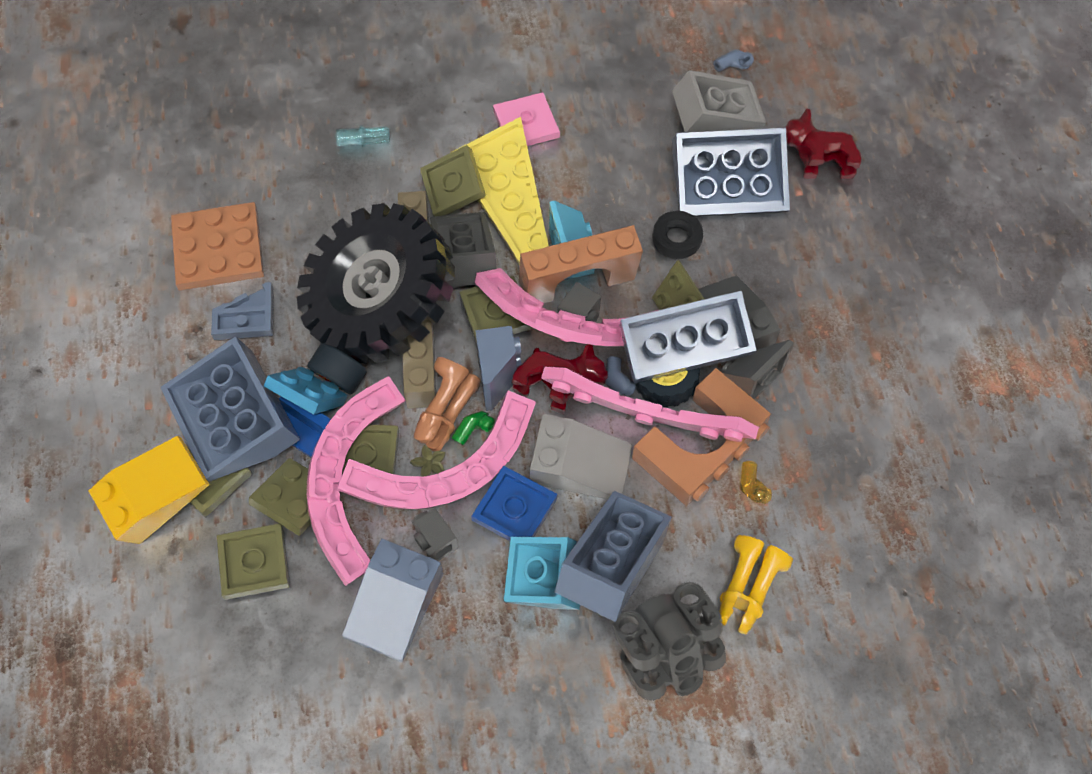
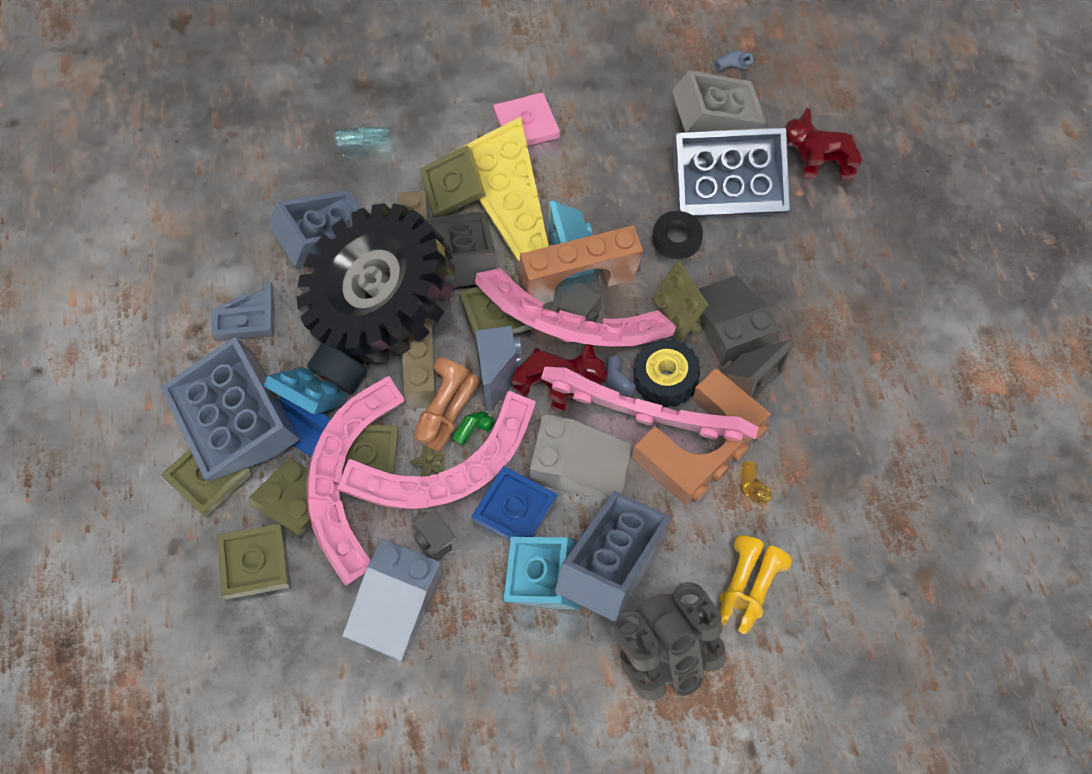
(148, 490): yellow slope -> none
(216, 246): nougat plate -> none
(304, 220): none -> sand blue slope
(687, 337): brick -> none

